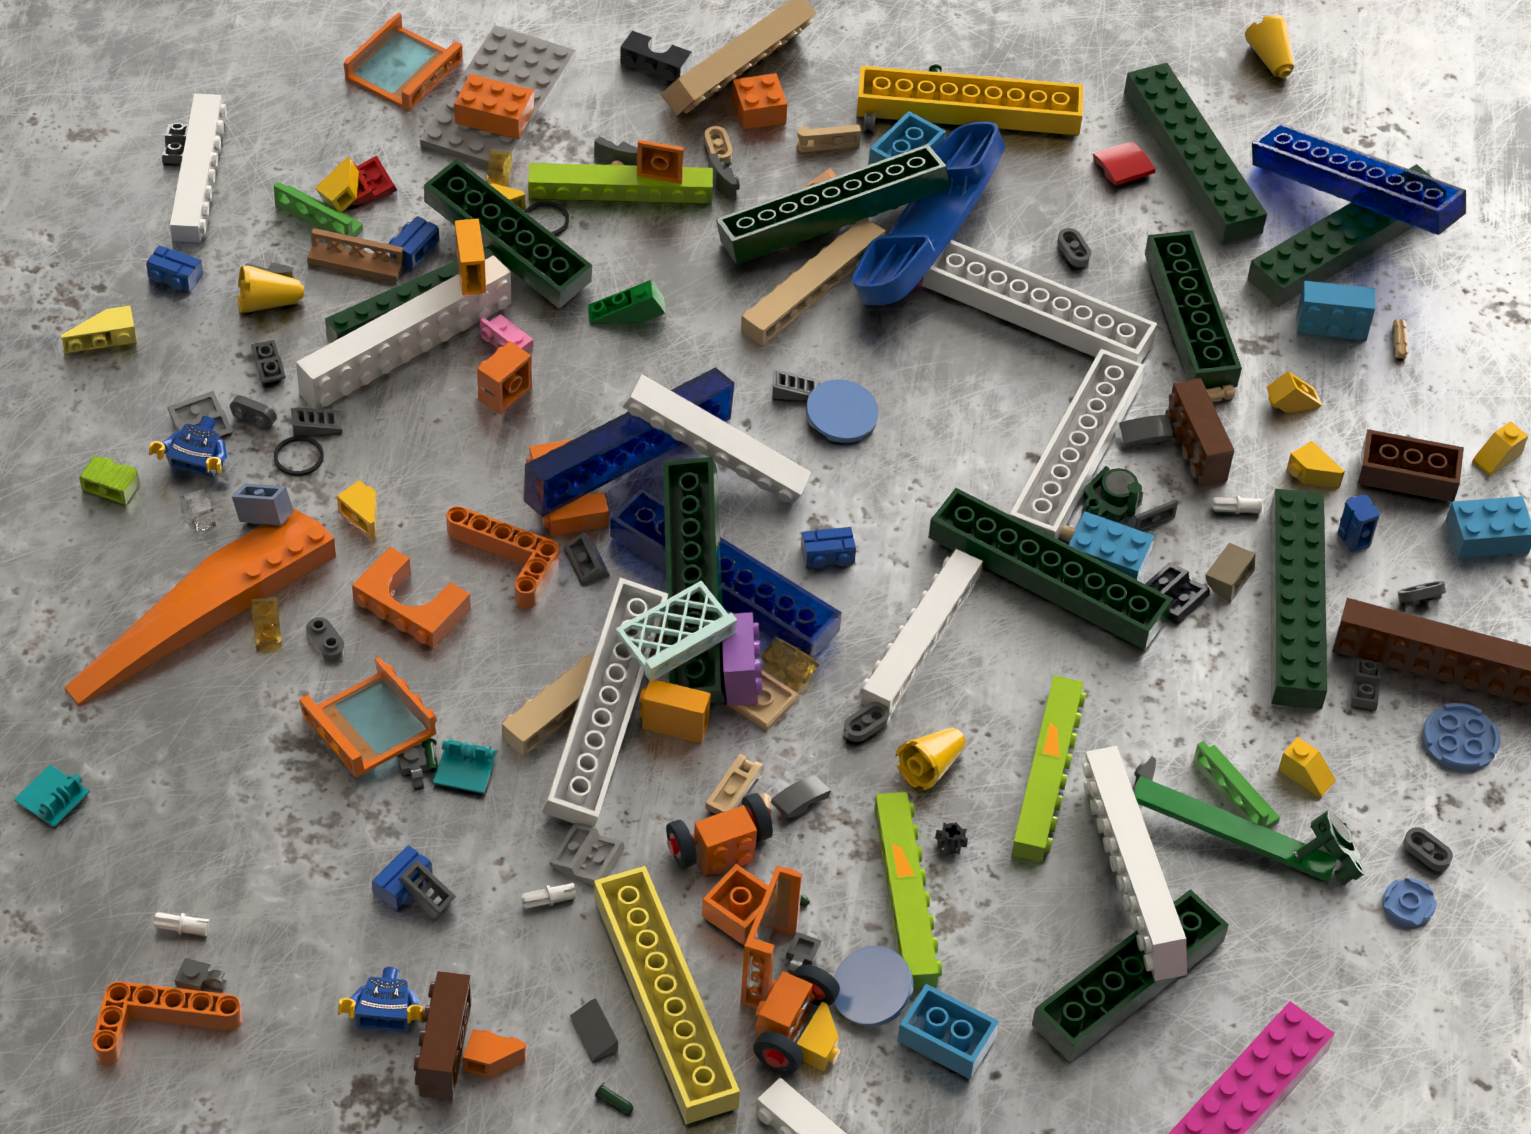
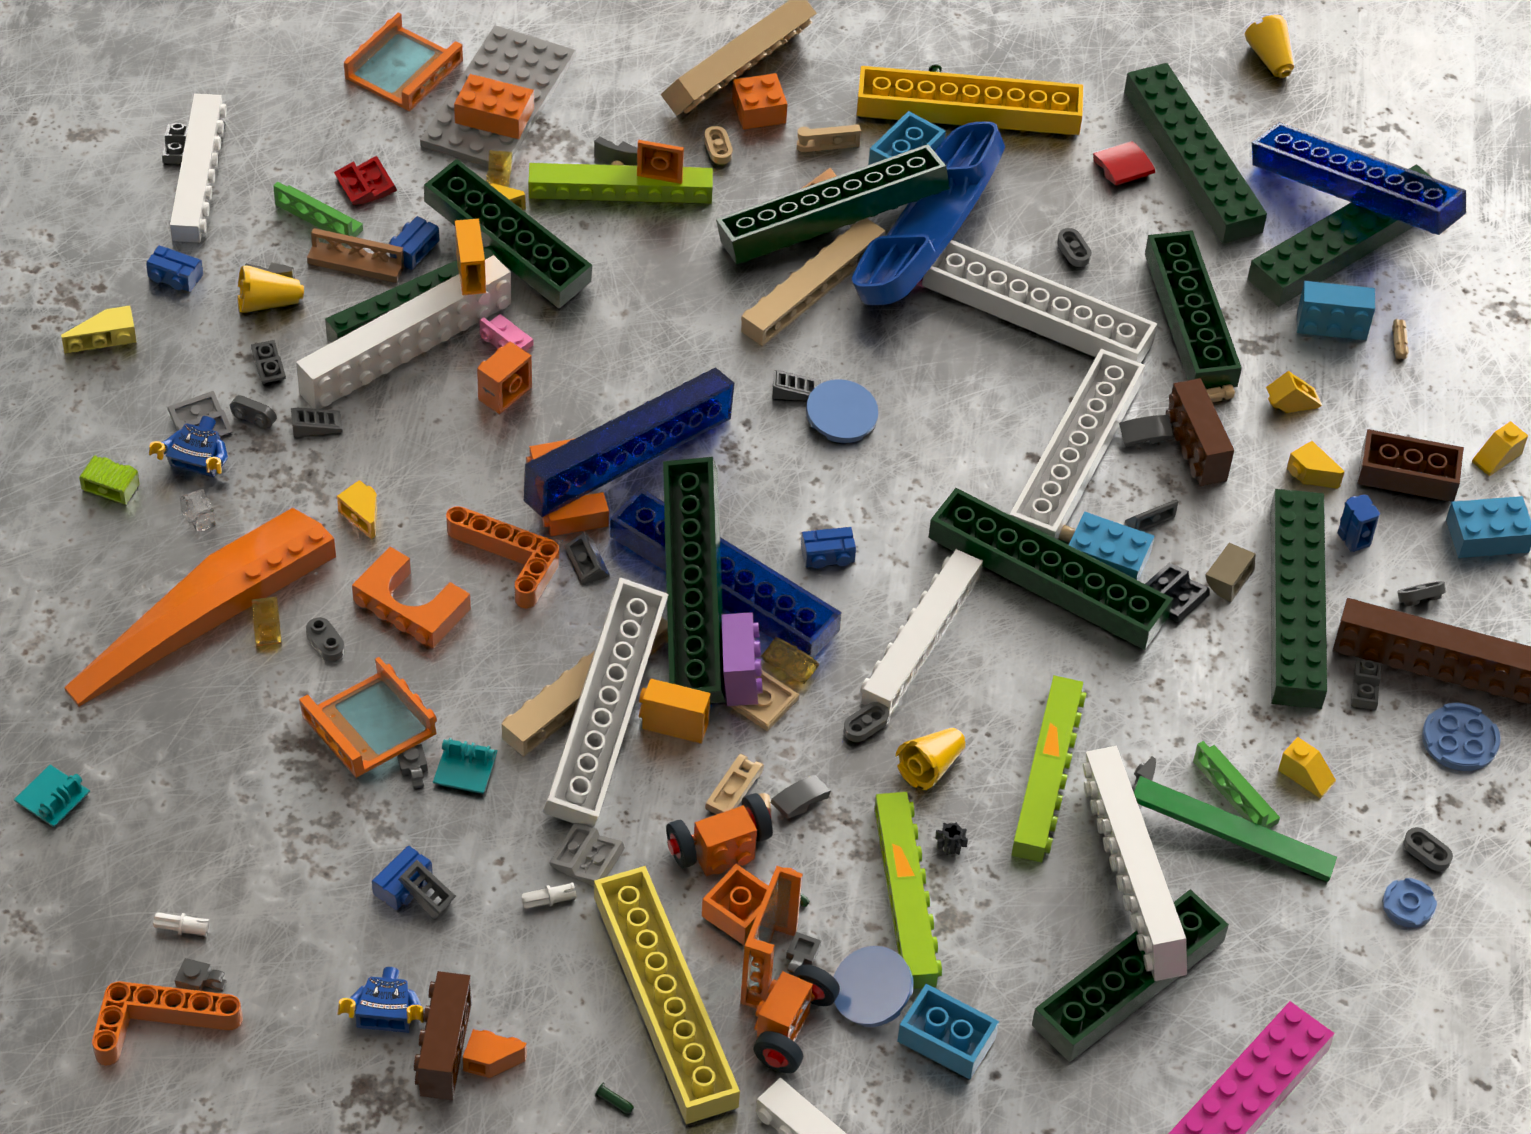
(262, 504): sand blue brick -> none
(298, 438): black piece -> none
(340, 186): yellow slope -> none
(429, 746): dark green piece -> none
(552, 204): black piece -> none
(595, 1030): dark grey slope -> none
(631, 305): green slope -> none
(669, 65): black arch -> none
(684, 649): light aqua fence -> none
(716, 439): white brick -> none
(723, 178): dark grey slope -> none
(820, 1040): yellow slope -> none
(869, 121): dark grey bush -> none
(1118, 493): dark green piece -> none
(1237, 505): white axle -> none
(1337, 840): dark green piece -> none

